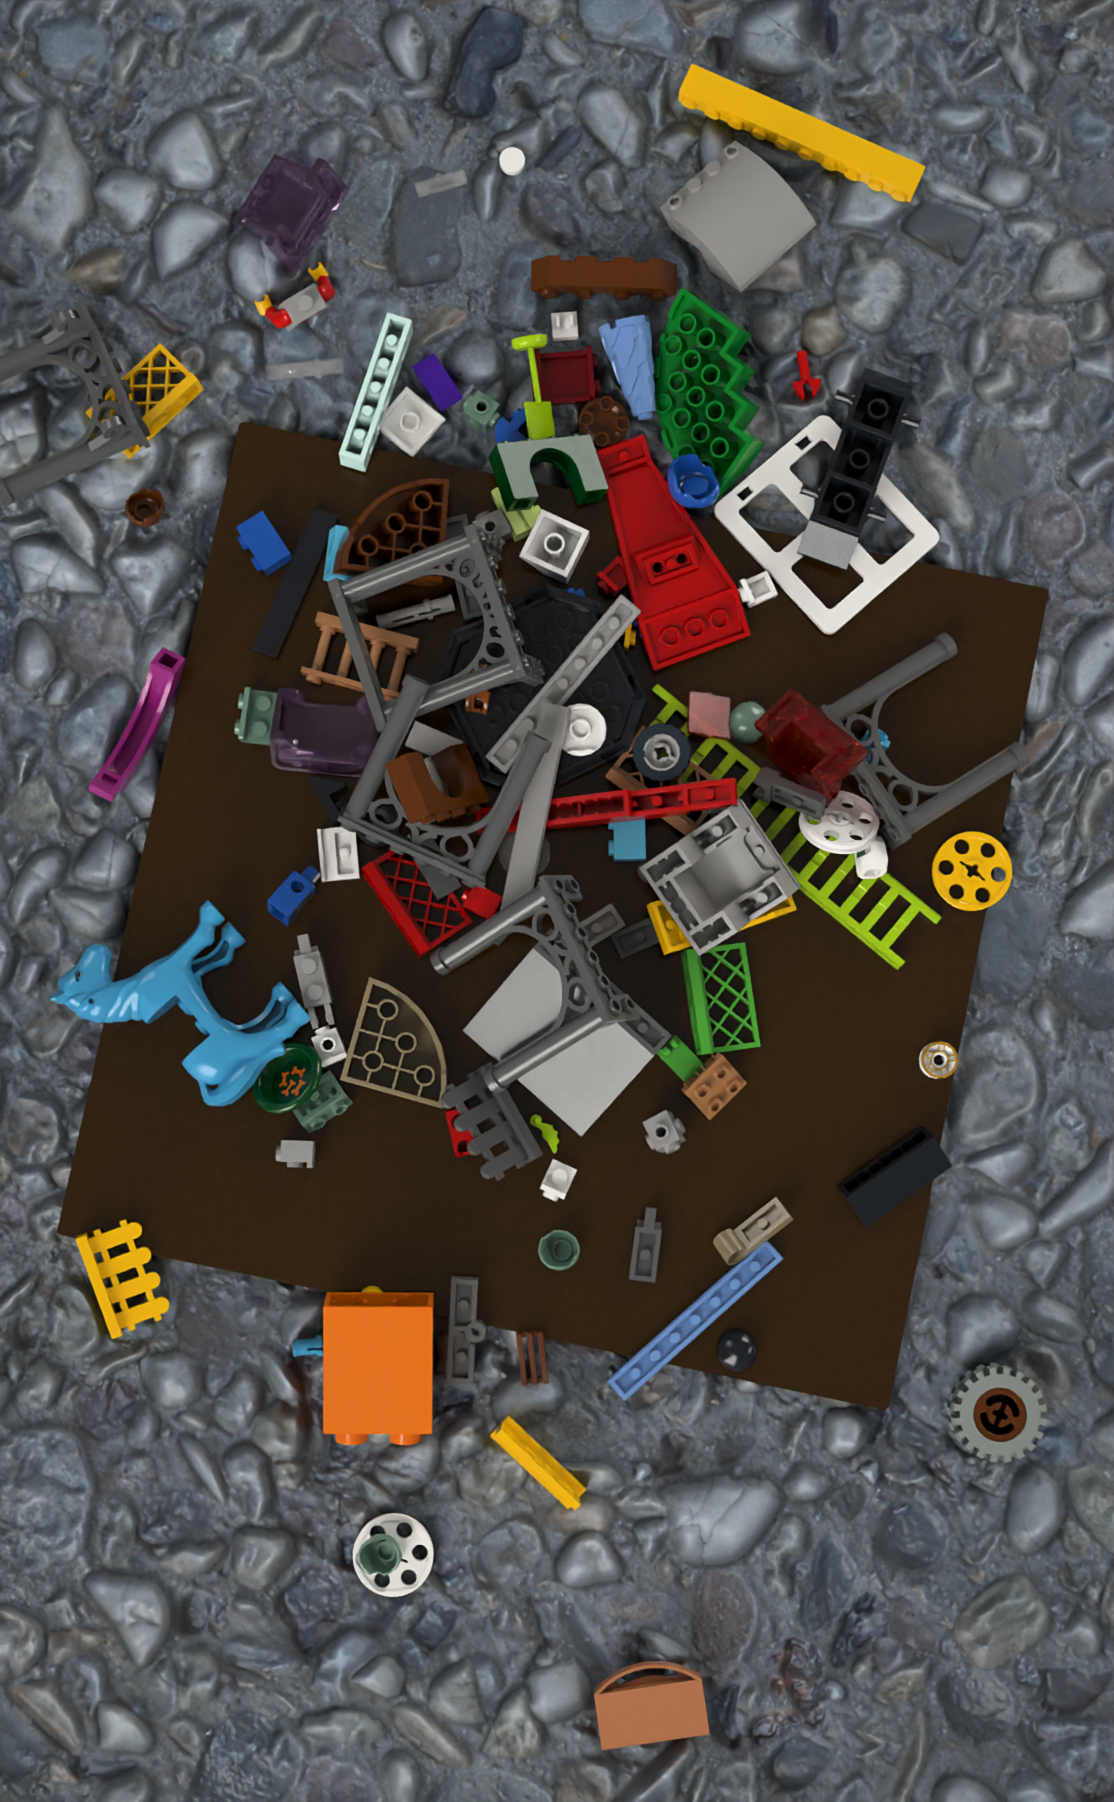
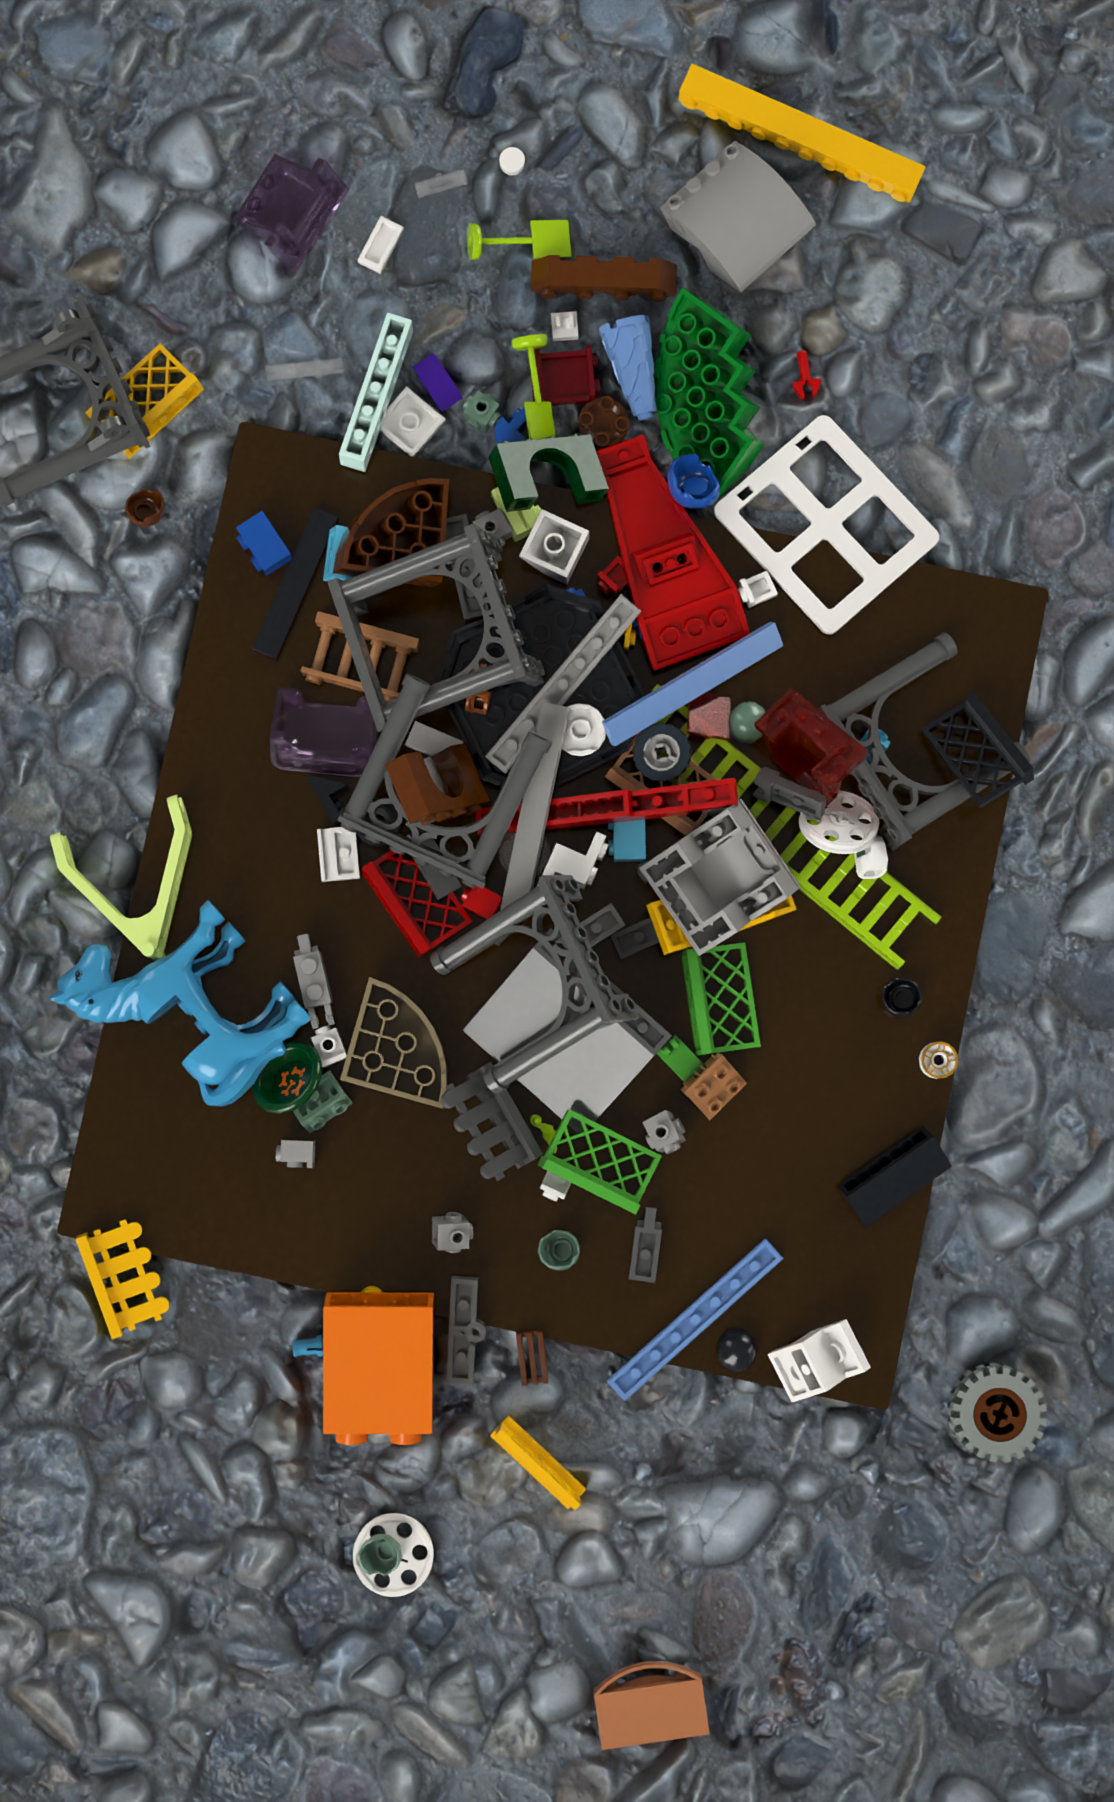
(143, 726): magenta arch -> none
(151, 930): none -> yellowish green piece
(255, 716): sand green bracket -> none
(286, 903): blue torso -> none
(302, 305): torso -> none
(380, 244): none -> white tile
(416, 612): light grey pin -> none
(451, 1232): none -> light grey brick
(459, 1139): red leg -> none
(547, 238): none -> lime piece
(569, 862): none -> white bracket
(590, 1182): none -> bright green fence
(692, 683): none -> medium blue tile
(753, 1232): dark tan plate -> none
(819, 1360): none -> white bracket
(849, 486): black piece -> none
(901, 997): none -> black hair
(959, 874): yellow wedge -> none
(999, 743): none -> black fence

